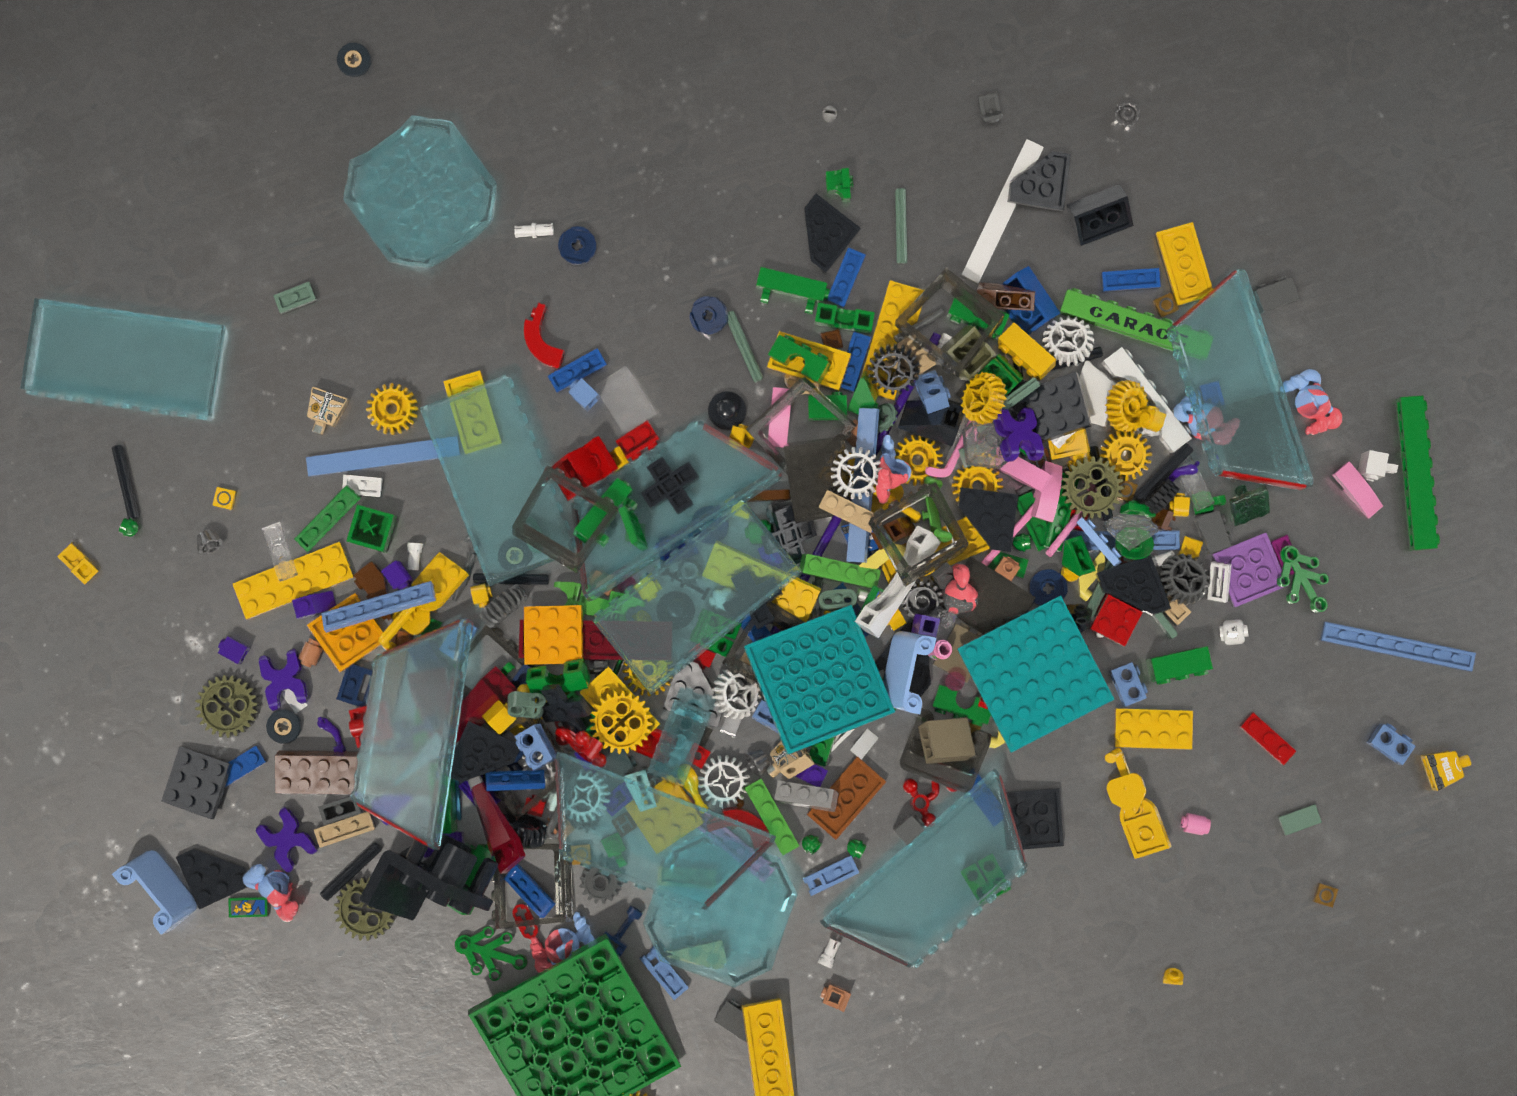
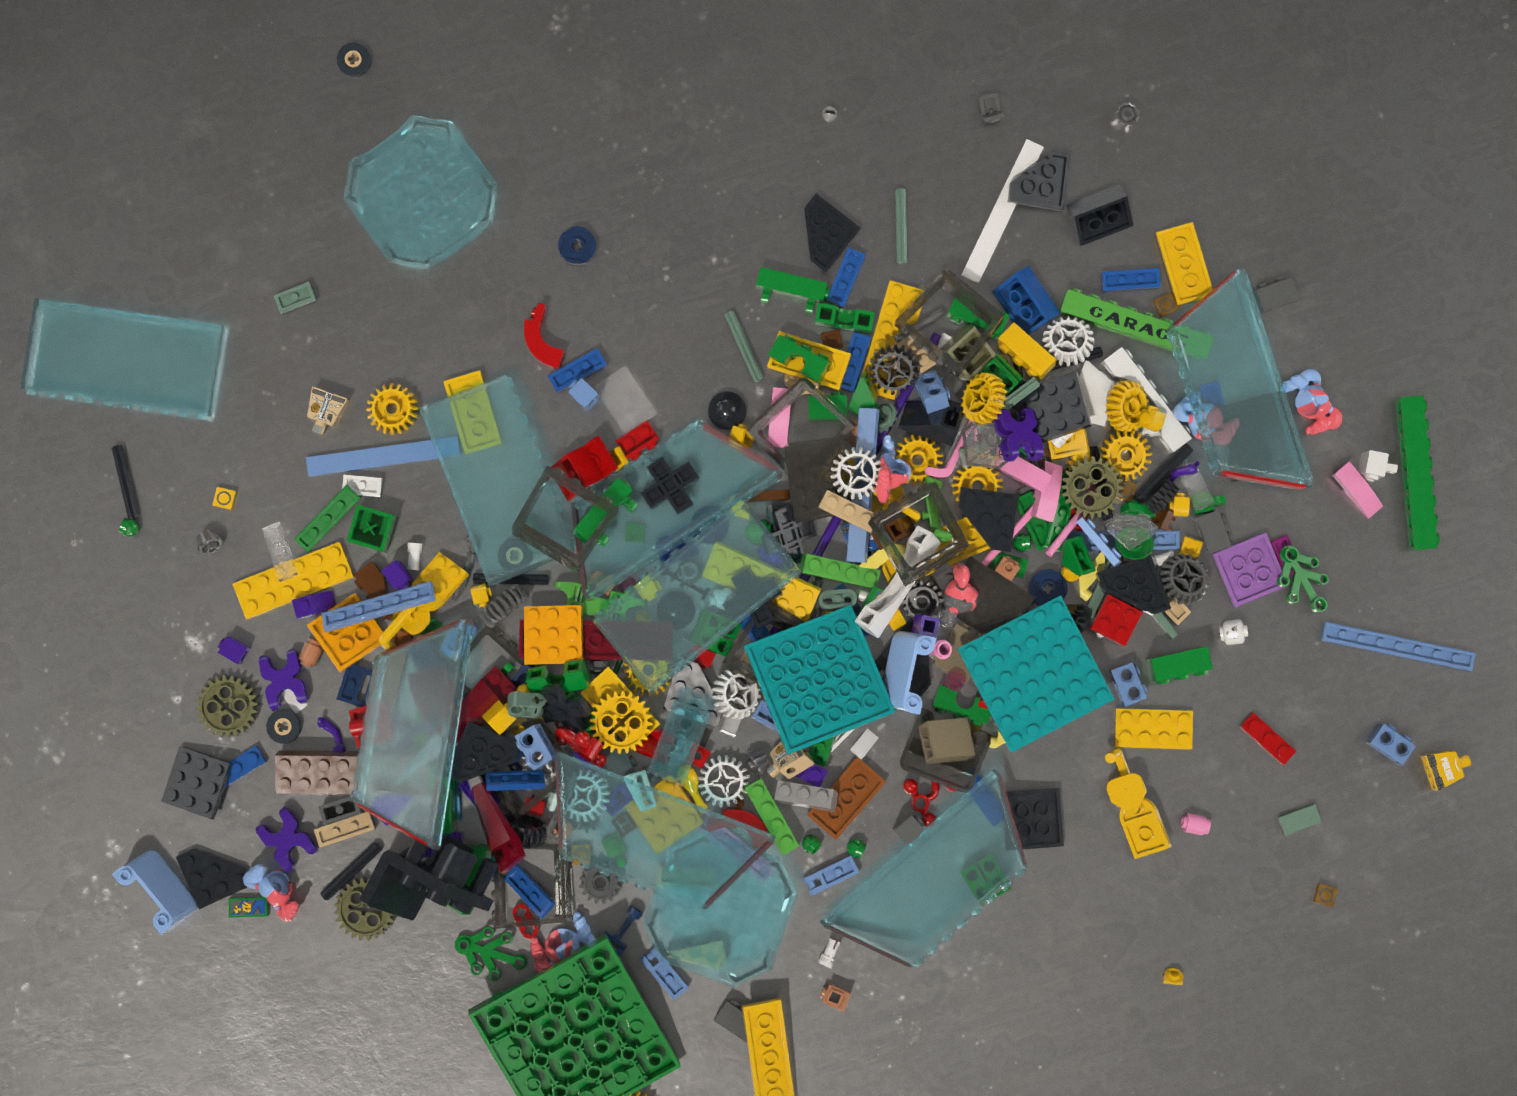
(78, 563): yellow slope -> none
(534, 230): white pin -> none
(633, 528): green tile -> none
(719, 317): dark blue plate -> none
(839, 183): green brick -> none
(1007, 296): reddish brown slope -> none
(1226, 583): white tile -> none
(1249, 504): clear green plate -> none

